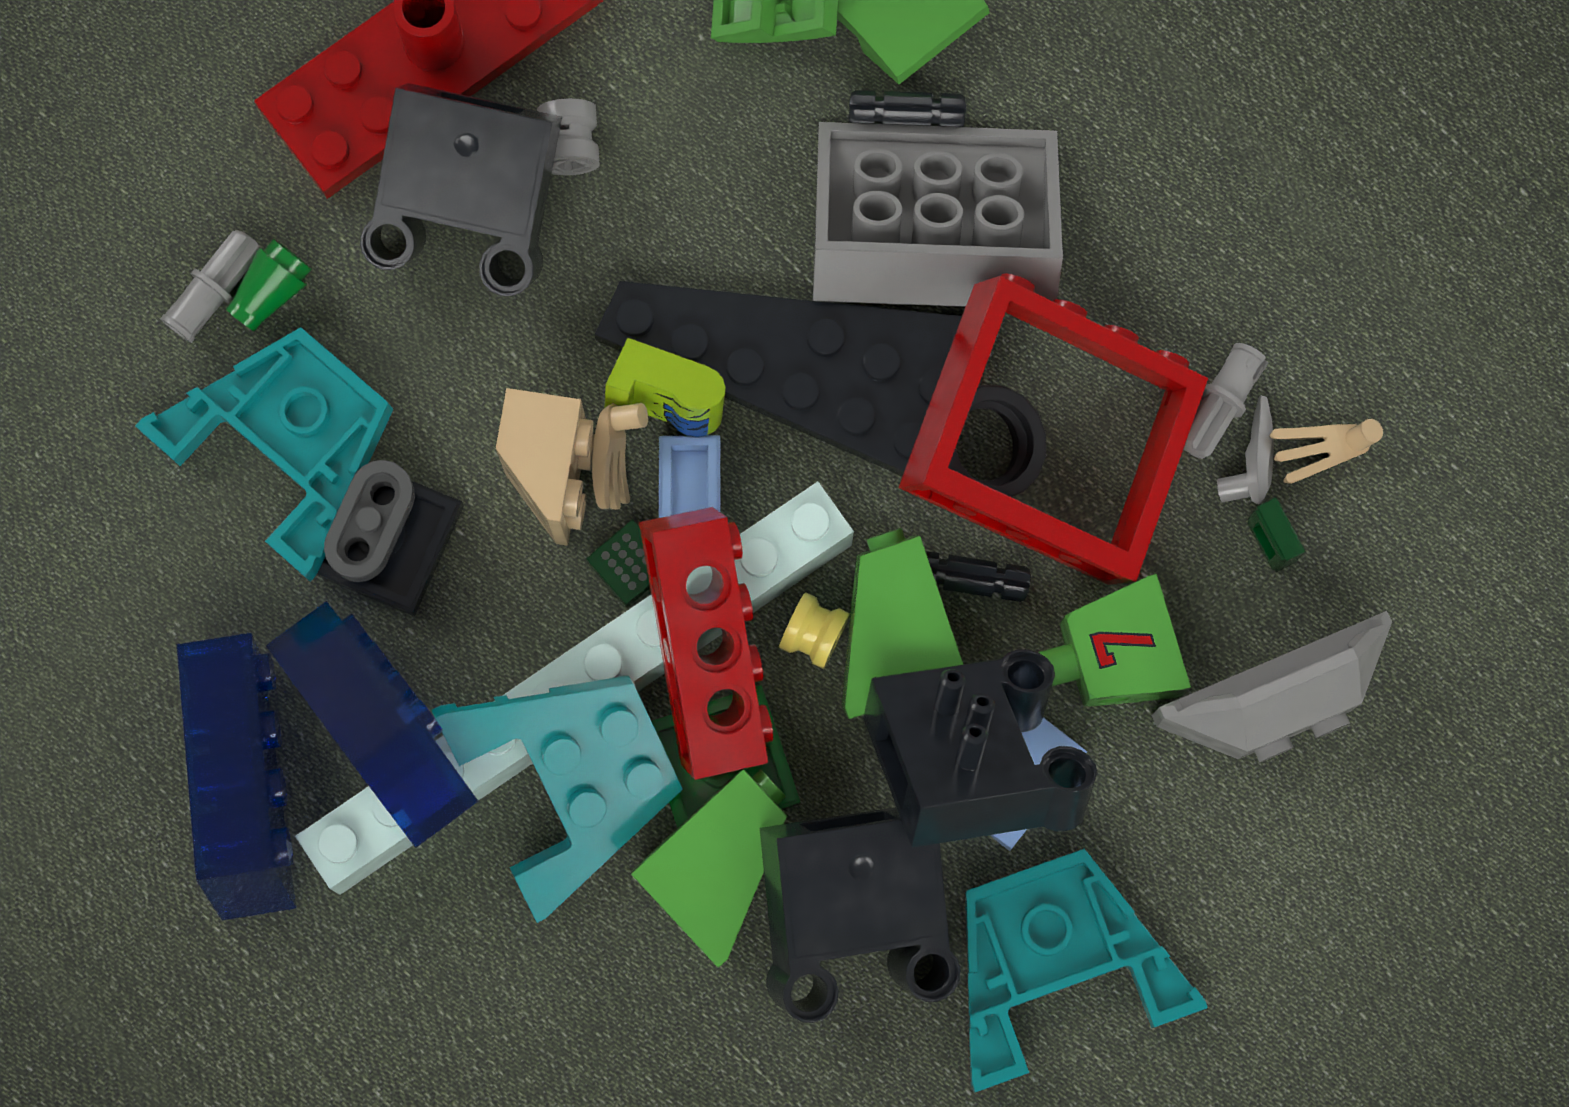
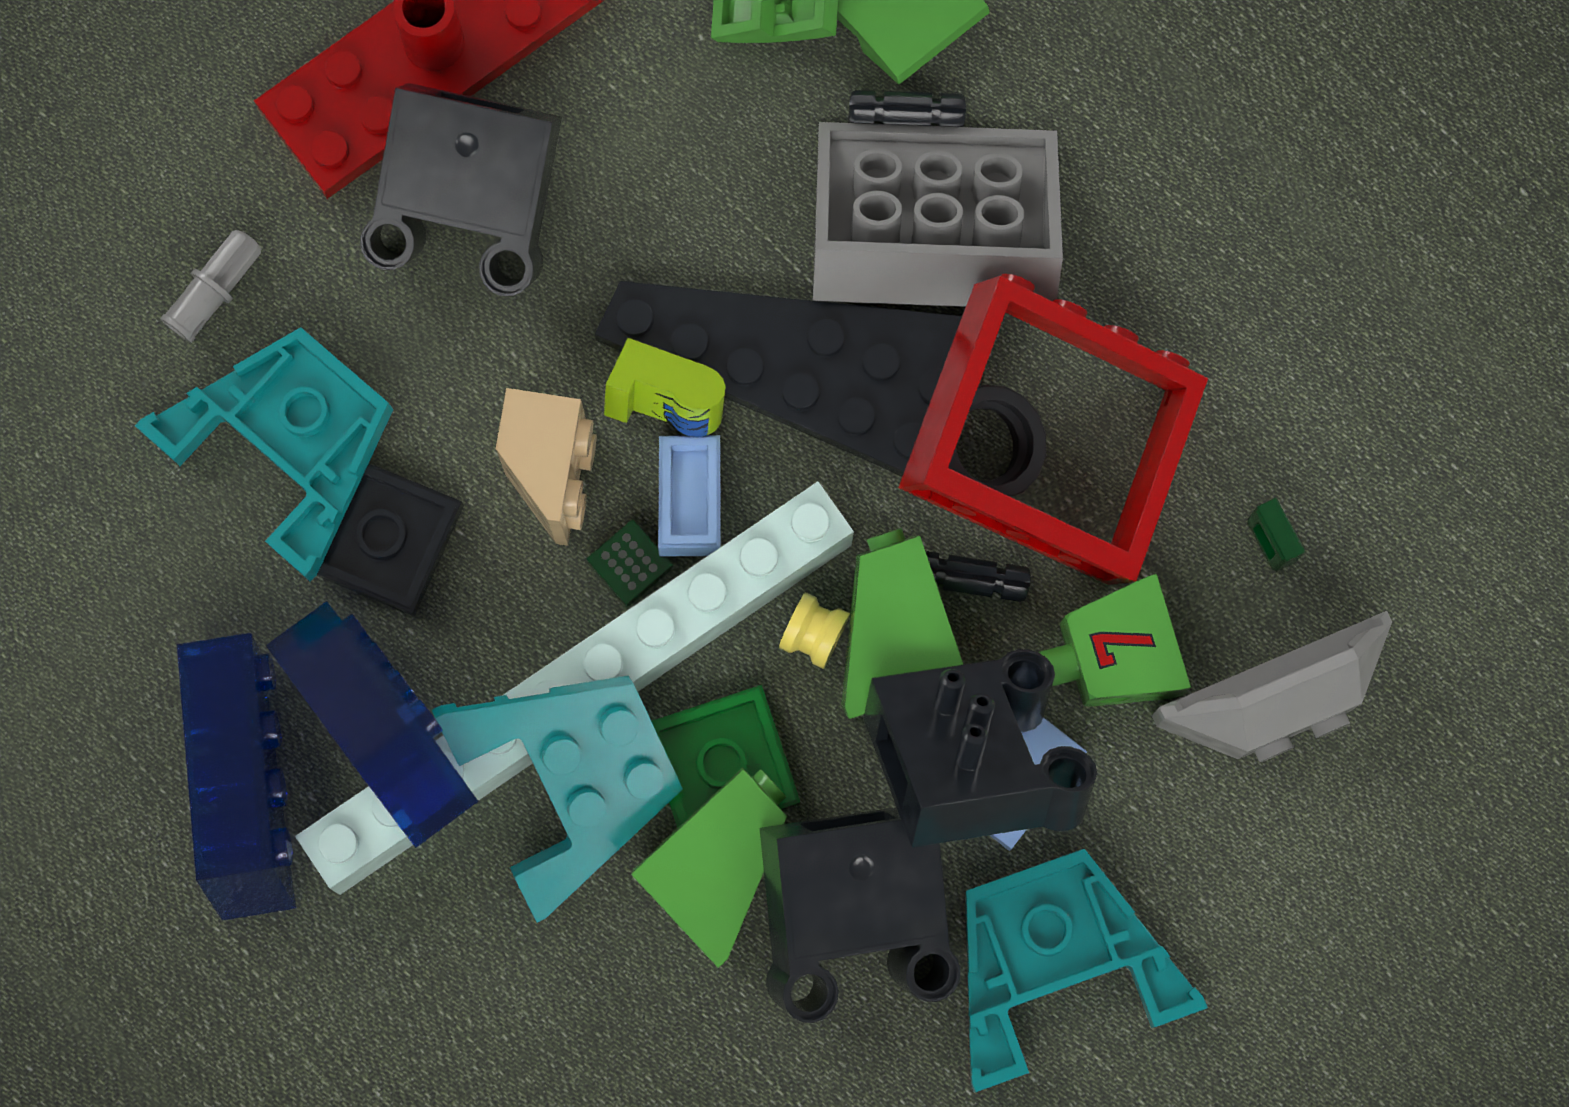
(268, 284): green cone -> none
(365, 521): dark grey plate -> none
(575, 149): light grey wheel -> none
(609, 453): tan piece -> none
(672, 551): red brick -> none
(1224, 399): light grey axle -> none
(1258, 461): light grey bar -> none
(1340, 442): tan piece -> none

